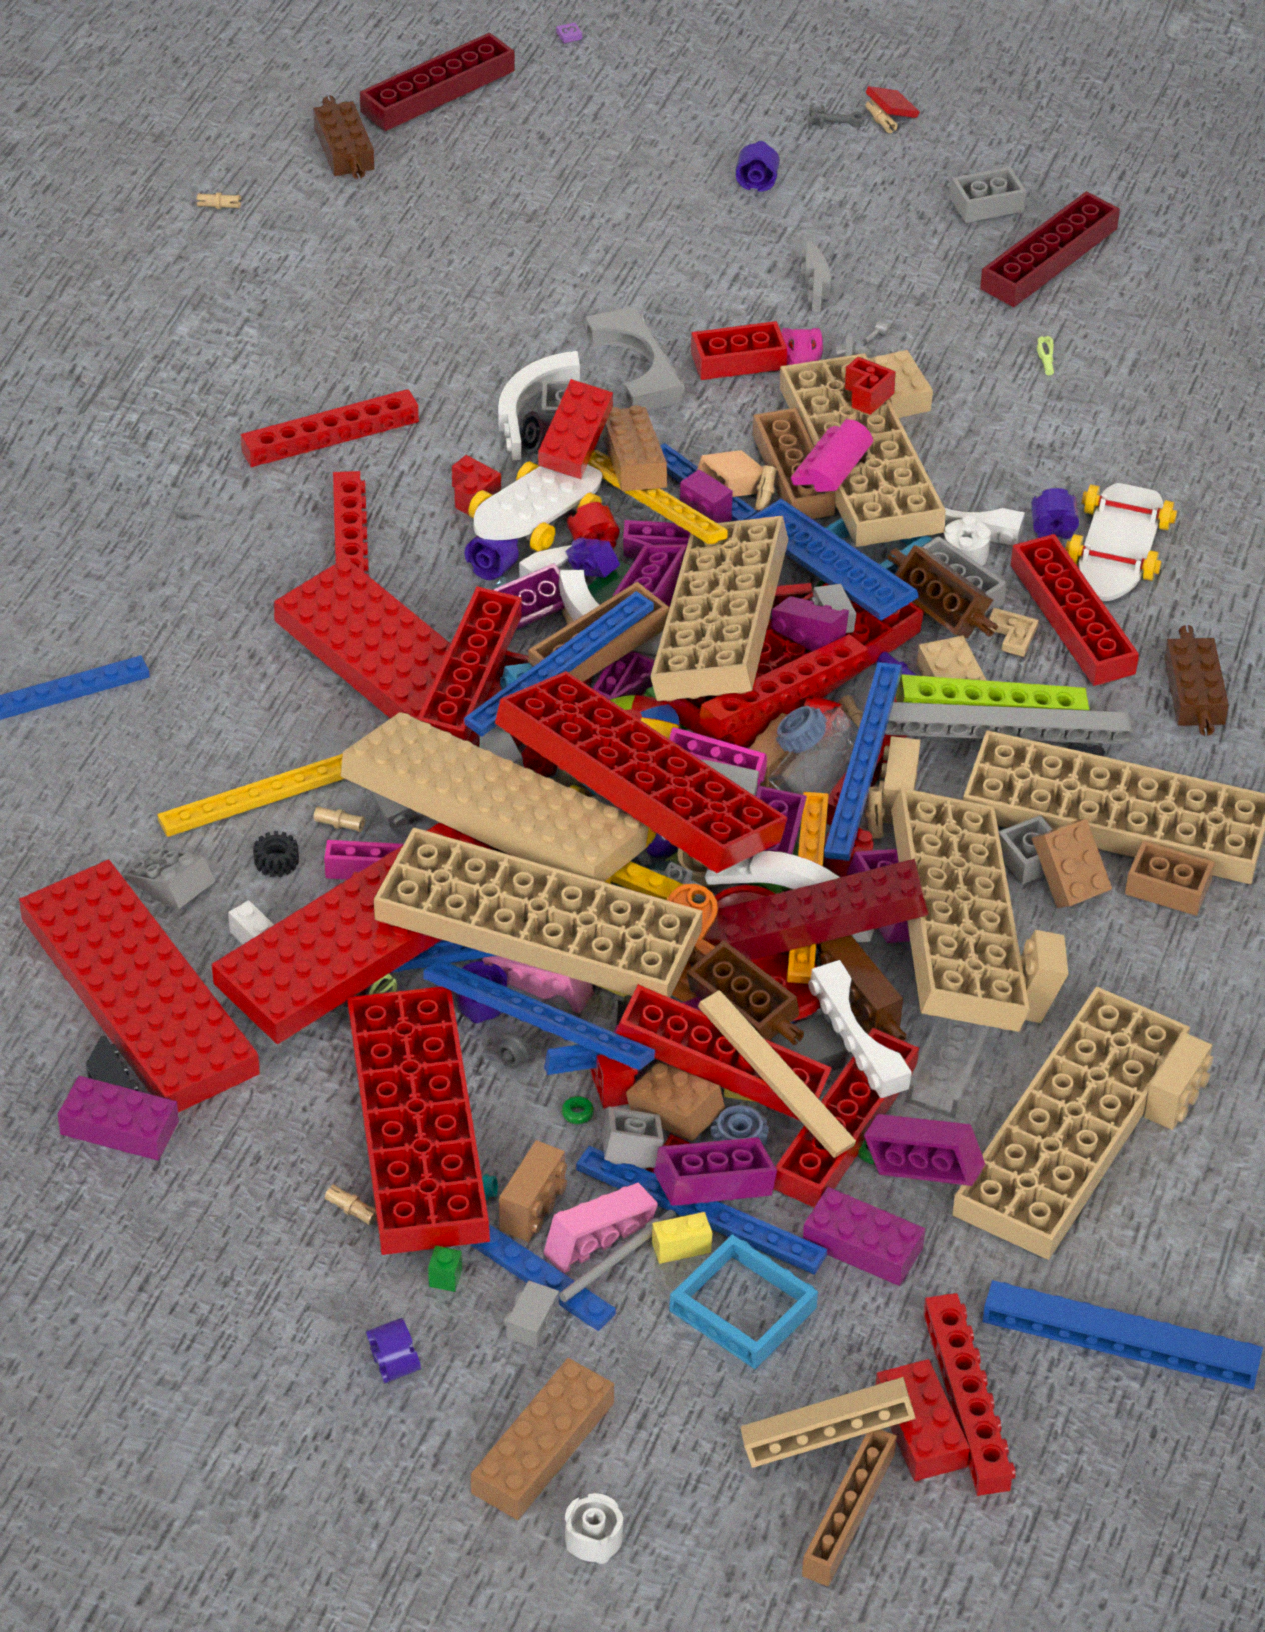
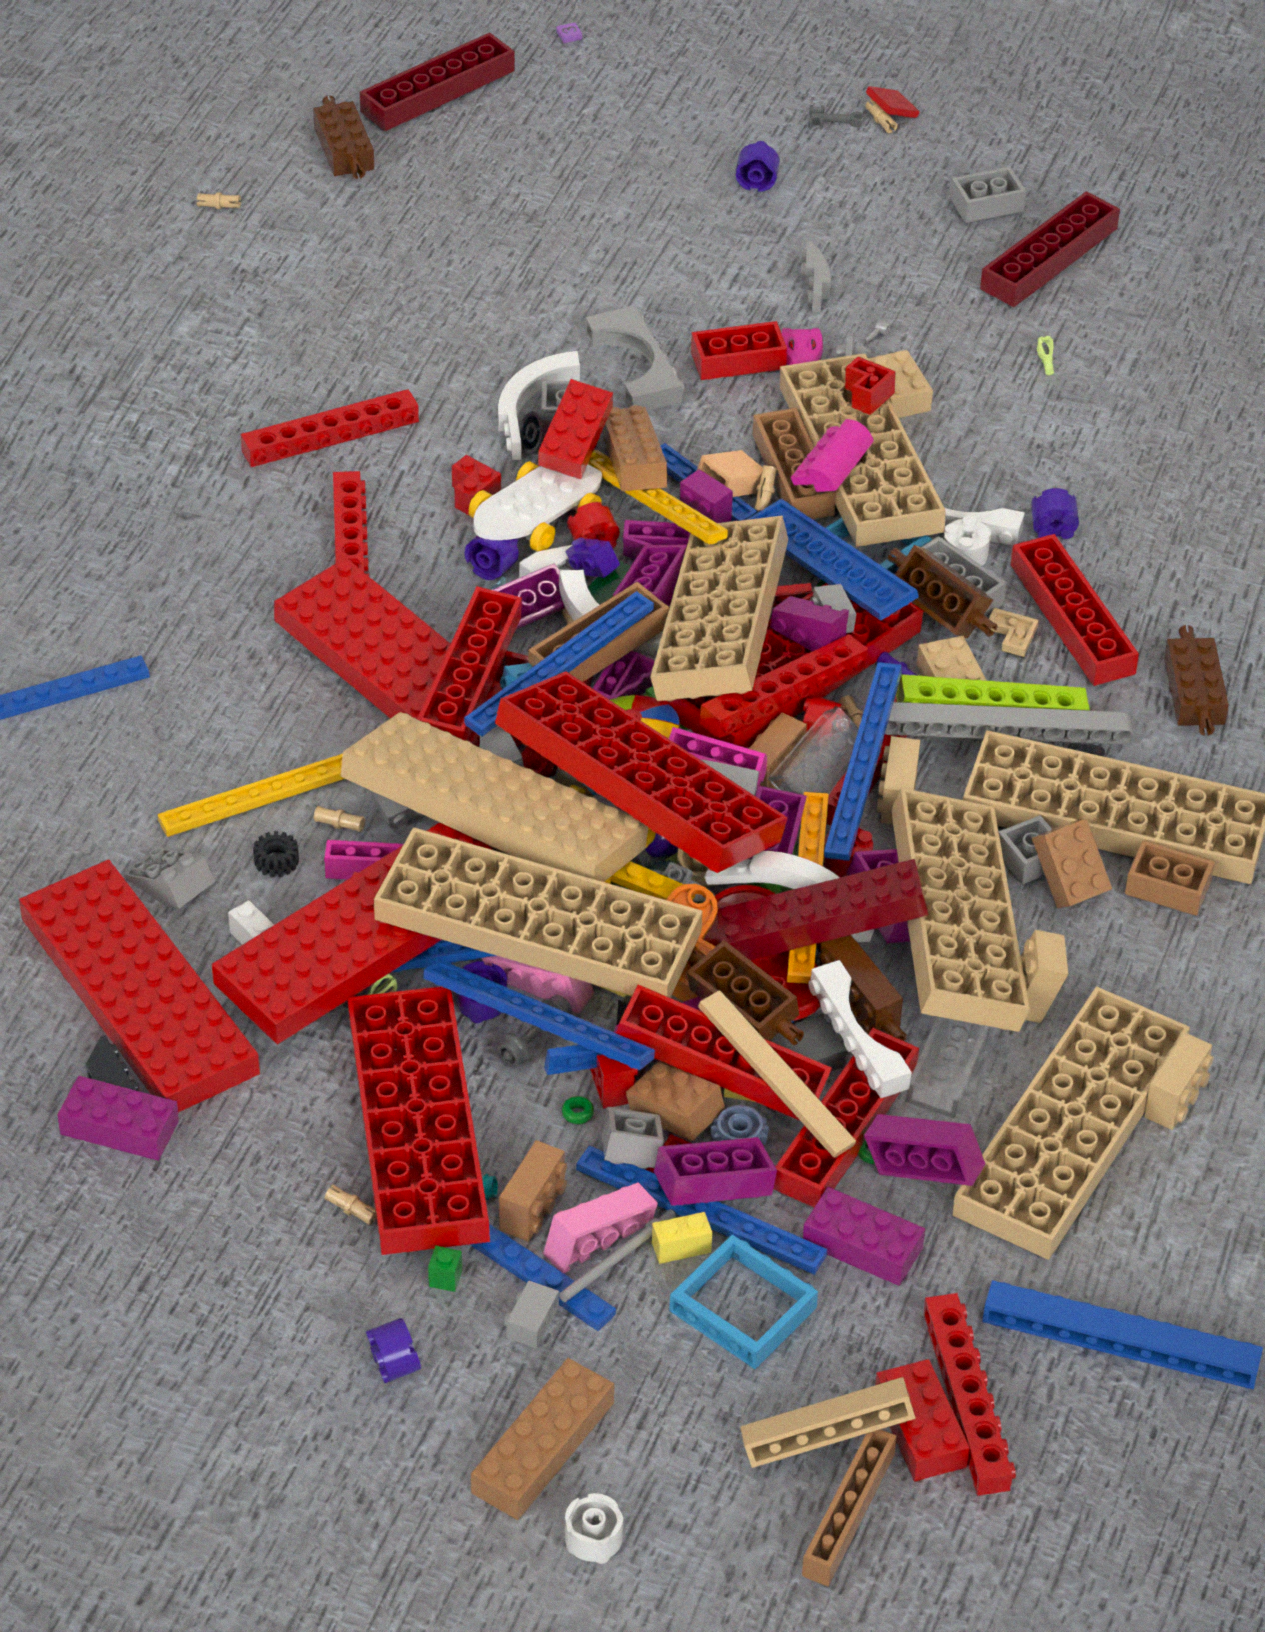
(801, 729): sand blue gear -> none
(875, 812): tan pin -> none
(1120, 537): white piece -> none

